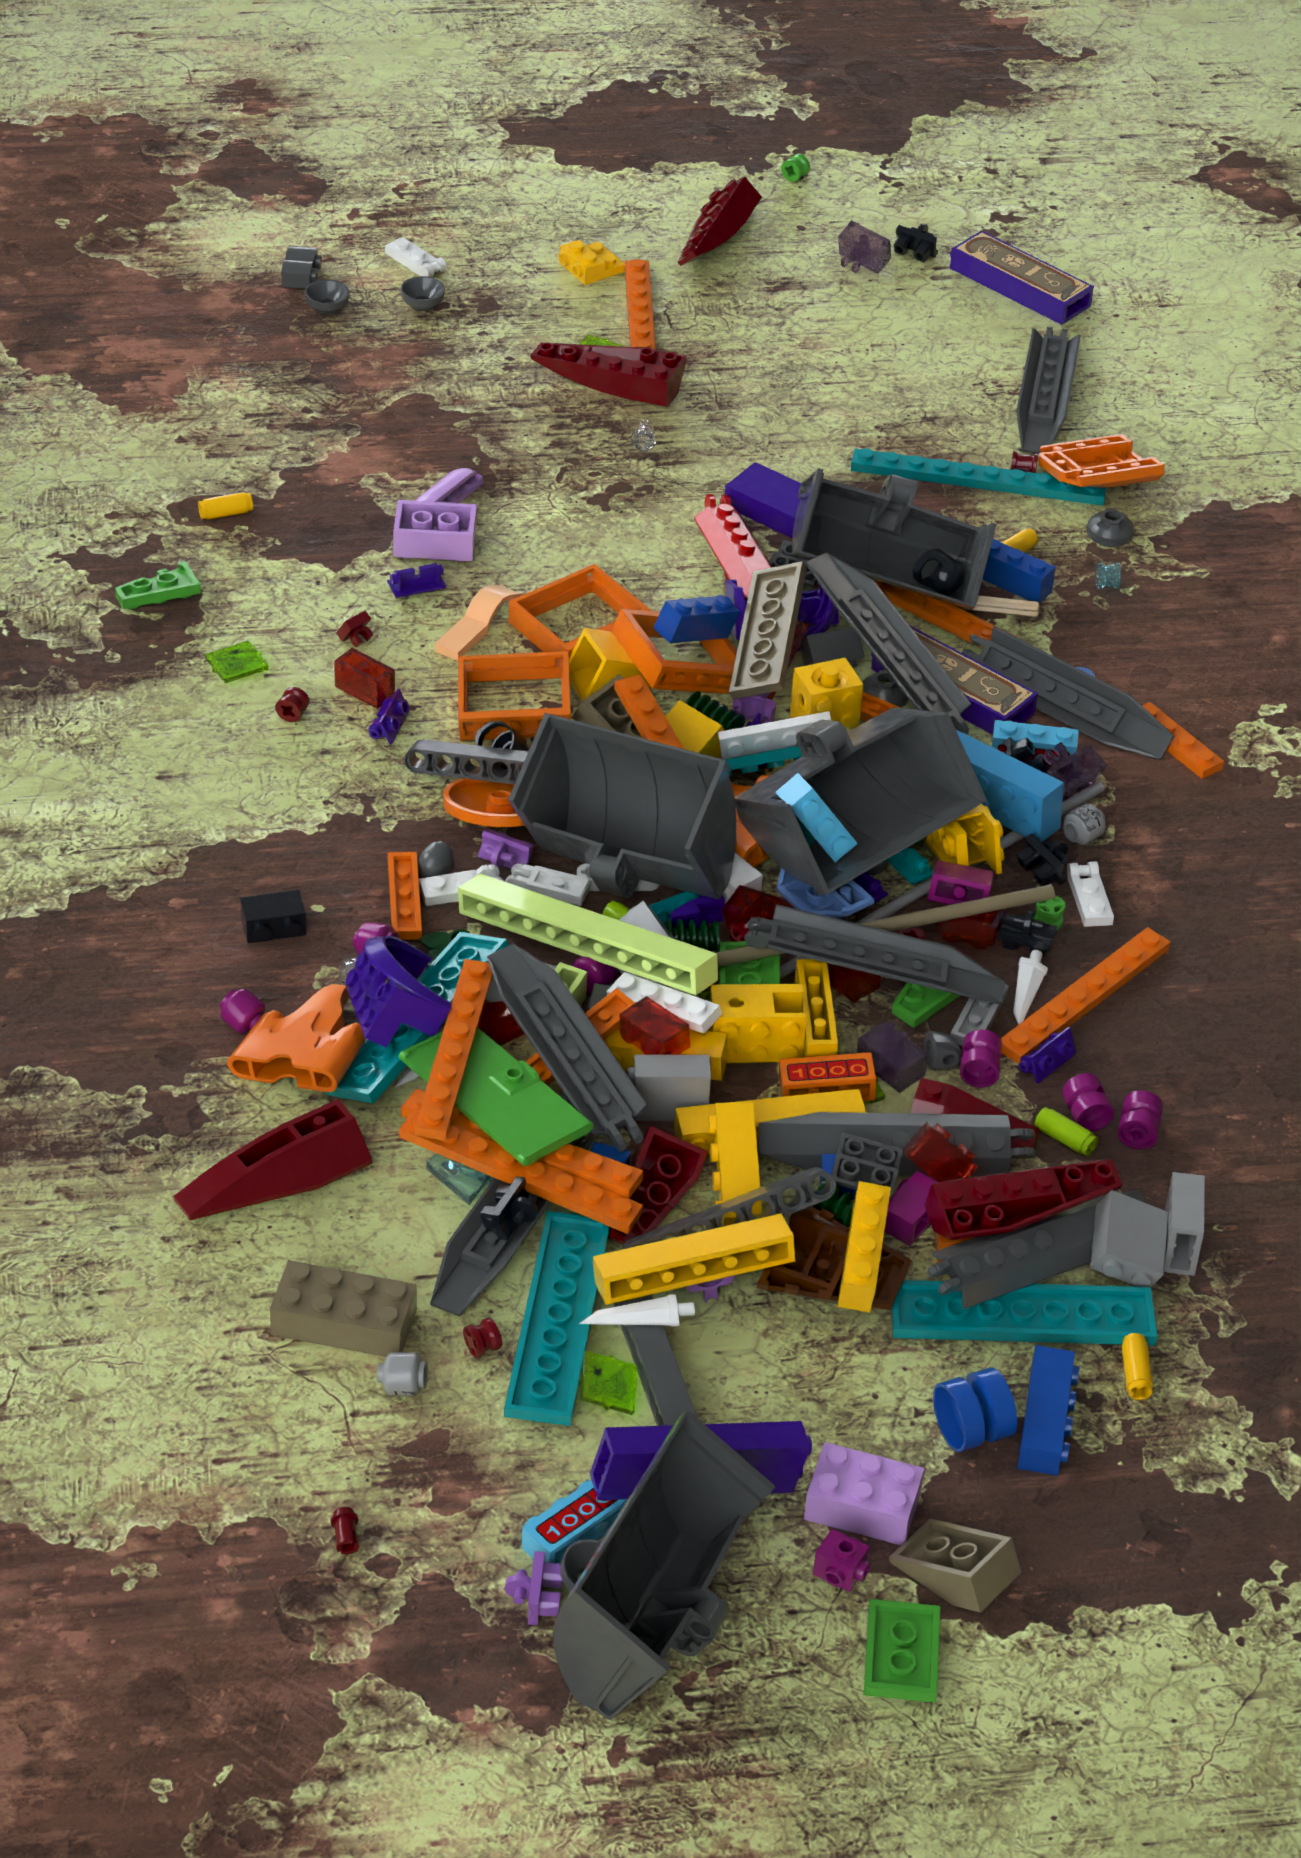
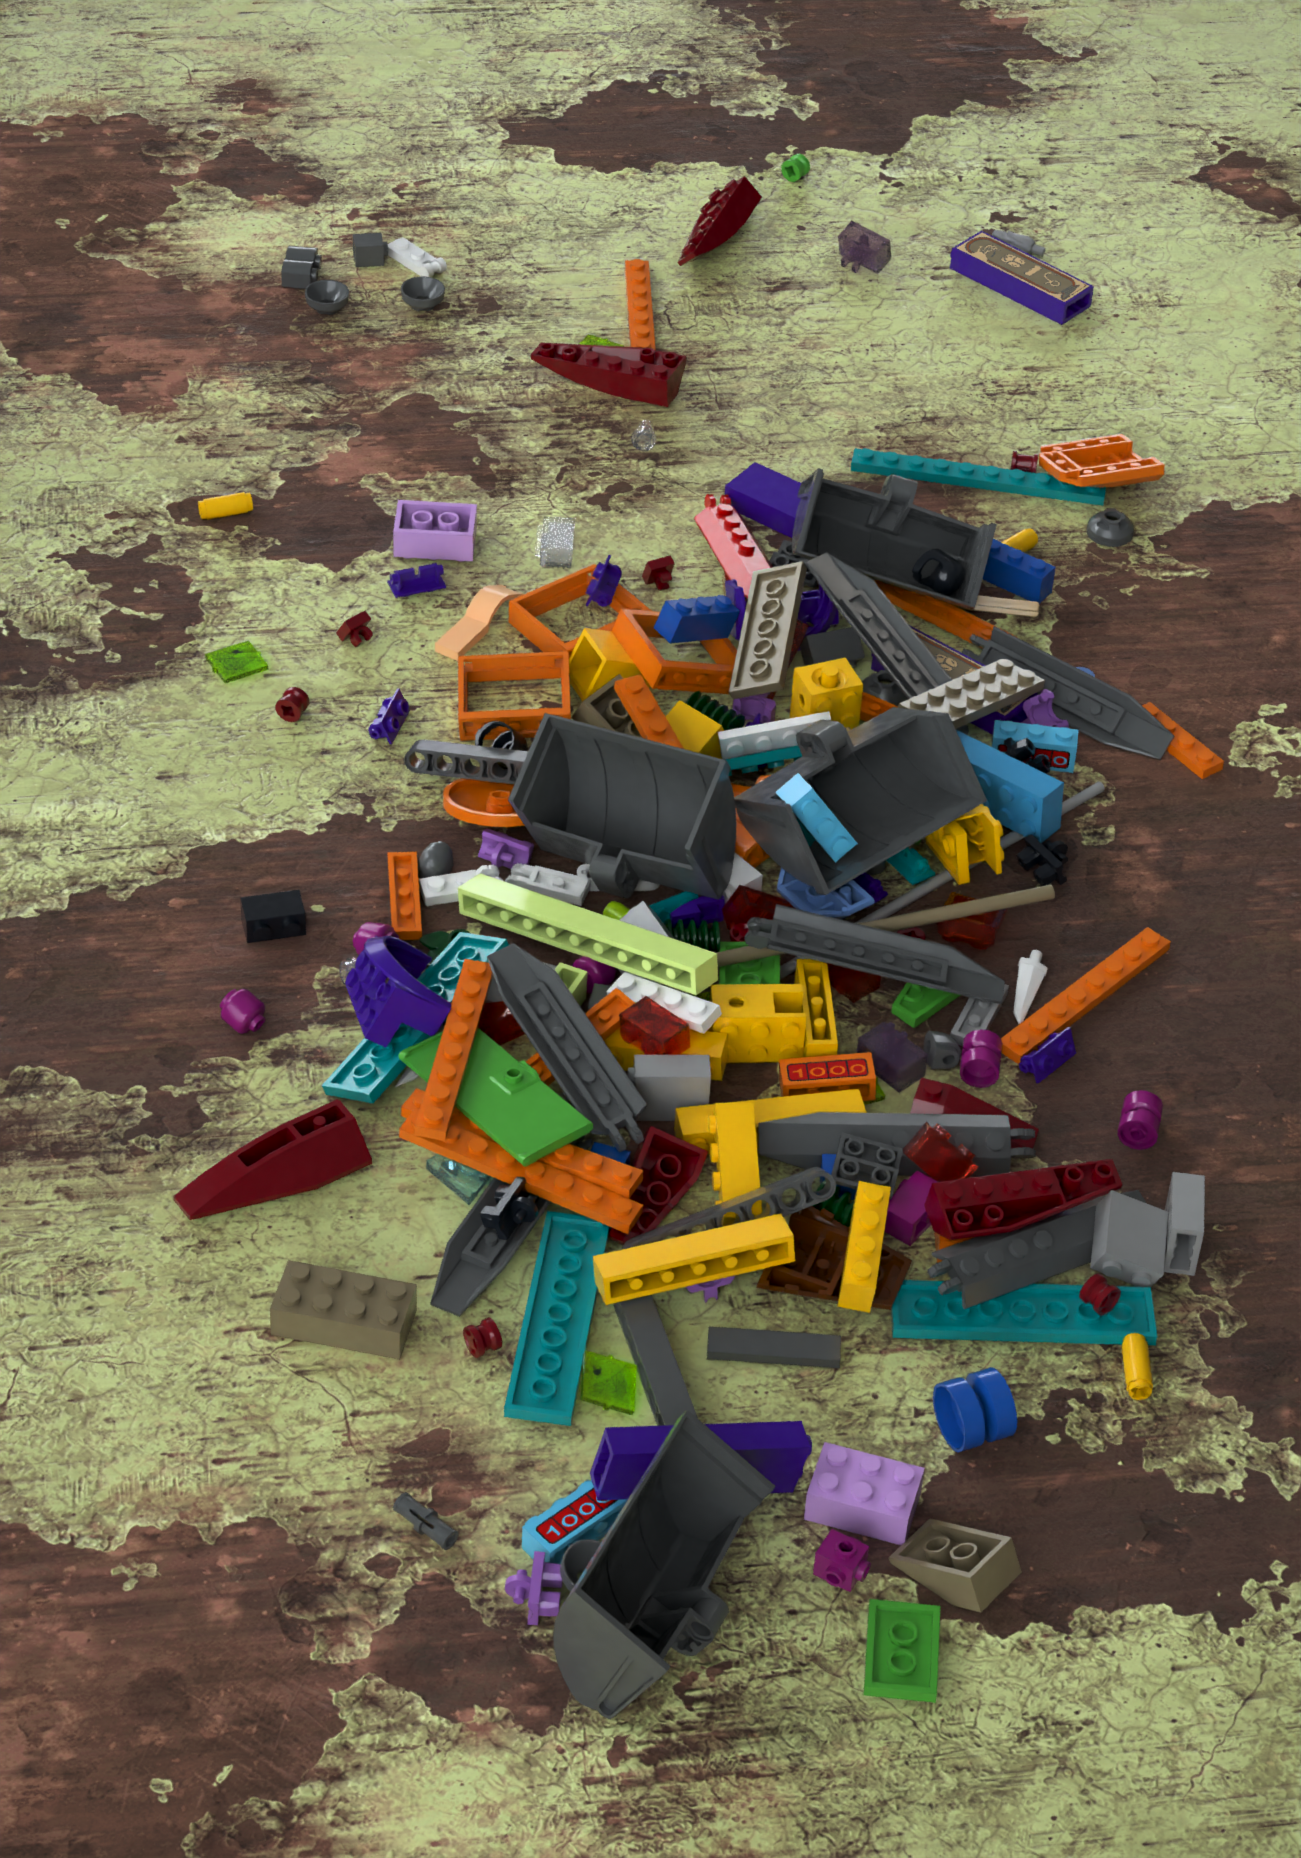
(157, 590): bright green wing -> none
(303, 1045): orange rock -> none
(345, 1522): dark red pin -> none
(364, 677): clear red brick -> none
(369, 249): none -> dark grey brick
(403, 1374): light grey head -> none
(441, 1533): none -> dark grey pin
(453, 486): lavender brick -> none
(555, 542): none -> clear brick
(589, 262): yellow plate -> none
(604, 586): none -> dark purple hinge
(650, 1312): white bar -> none
(659, 572): none -> dark red tile
(774, 1347): none -> dark grey tile
(916, 239): black hips -> none
(958, 883): magenta brick -> none
(978, 692): none -> dark tan plate
(1020, 241): none -> light grey piece
(1026, 931): black hips -> none
(1040, 711): none -> medium lavender piece
(1045, 388): dark grey hinge -> none
(1047, 1409): blue brick -> none
(1051, 911): bright green wheel -> none
(1066, 1131): lime piece -> none
(1074, 770): clear purple brick -> none
(1084, 824): light grey head -> none
(1088, 1102): magenta wheel -> none
(1089, 894): white plate -> none
(1100, 1294): none -> dark red wheel
(1107, 575): clear light blue wheel -> none

